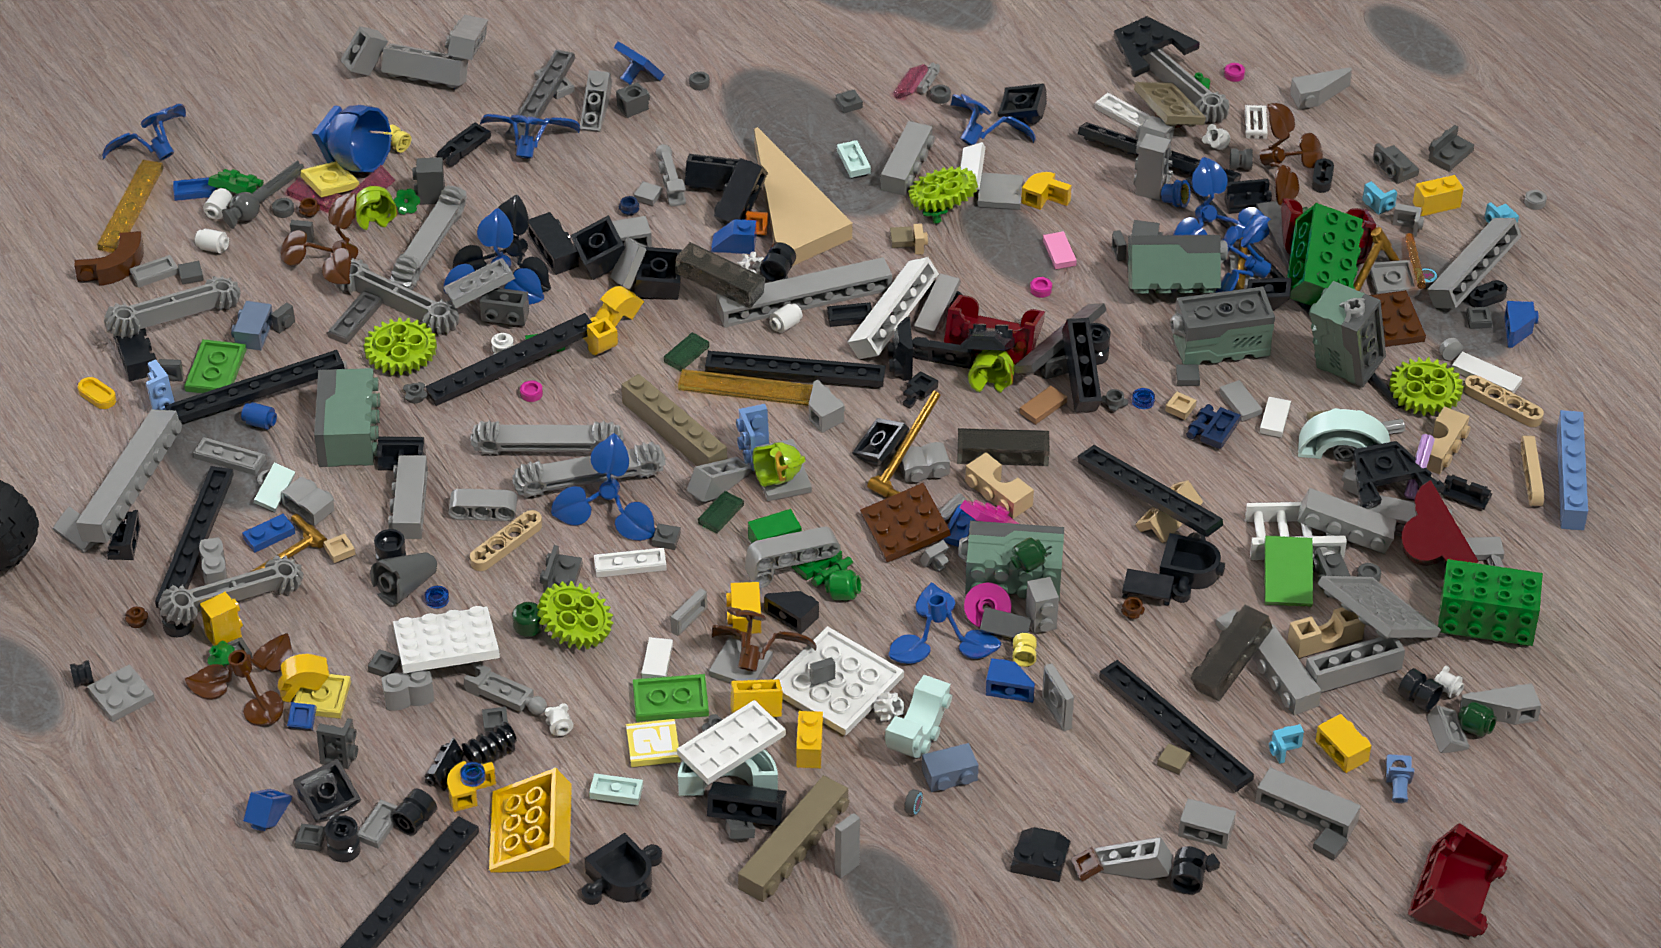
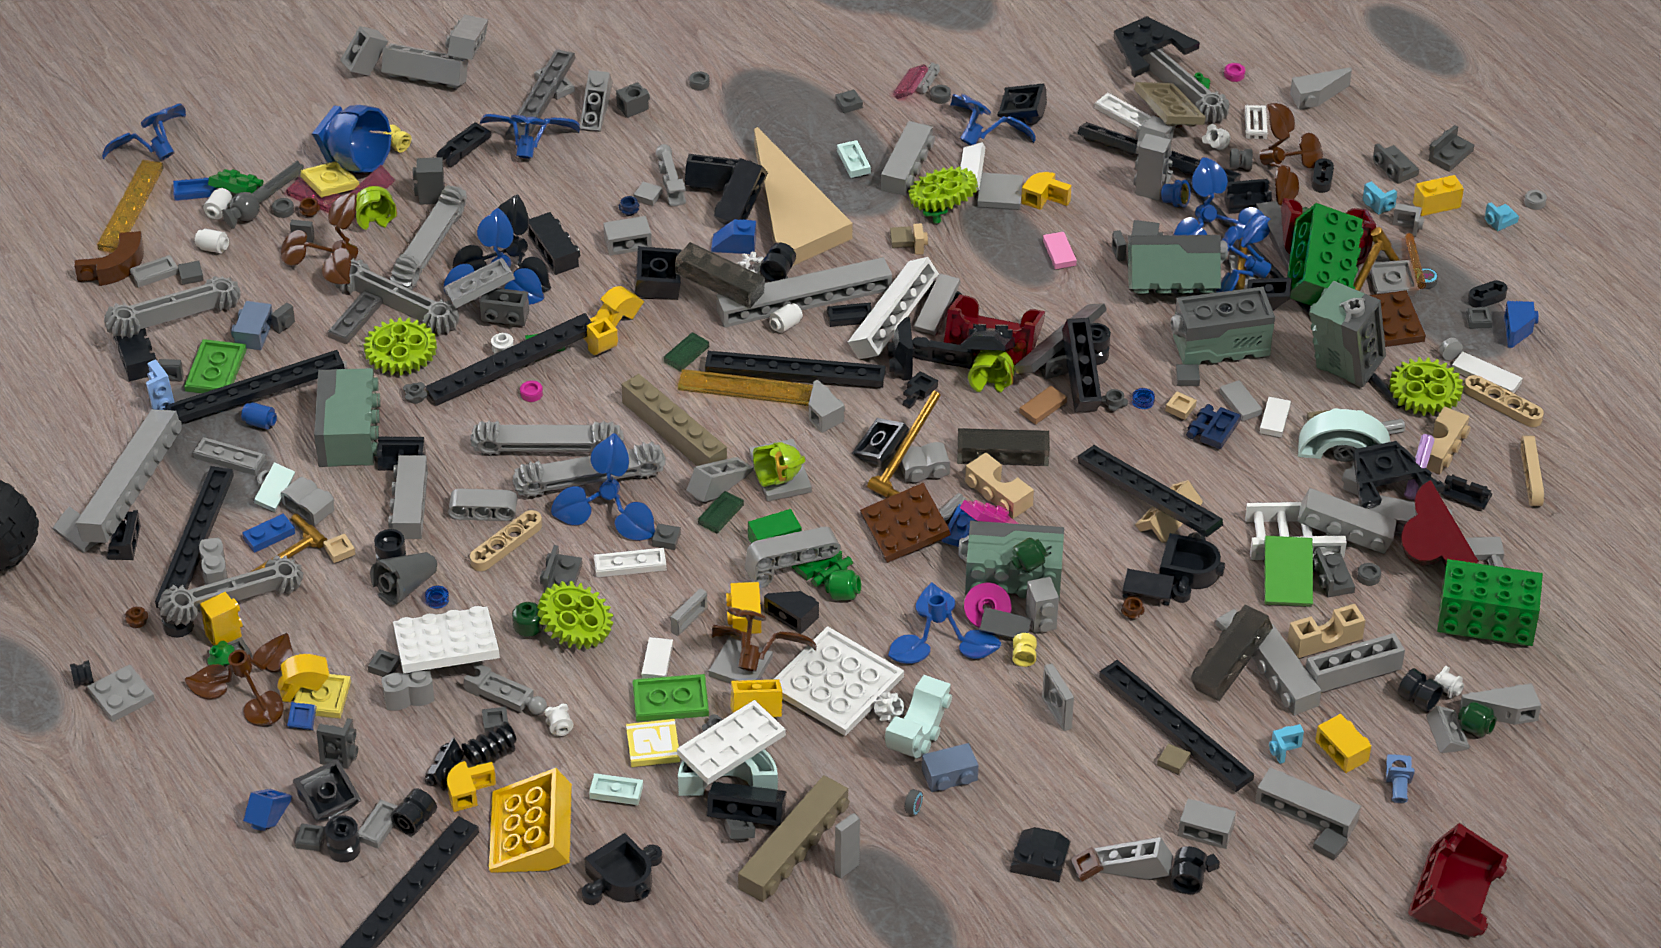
(97, 393): yellow tile -> none
(411, 205): green plant -> none
(472, 774): clear blue tile -> none
(599, 246): black slope -> none
(628, 263): light grey tile -> none
(637, 63): blue tile -> none
(753, 430): medium blue bracket -> none
(761, 221): orange tile -> none
(809, 739): yellow brick -> none
(822, 671): dark grey tile -> none
(936, 556): light grey tile -> none
(1009, 681): blue slope -> none
(1041, 287): dark pink tile -> none
(1378, 607): light grey plate -> none
(1474, 263): light grey brick -> none
(1572, 470): medium blue brick -> none

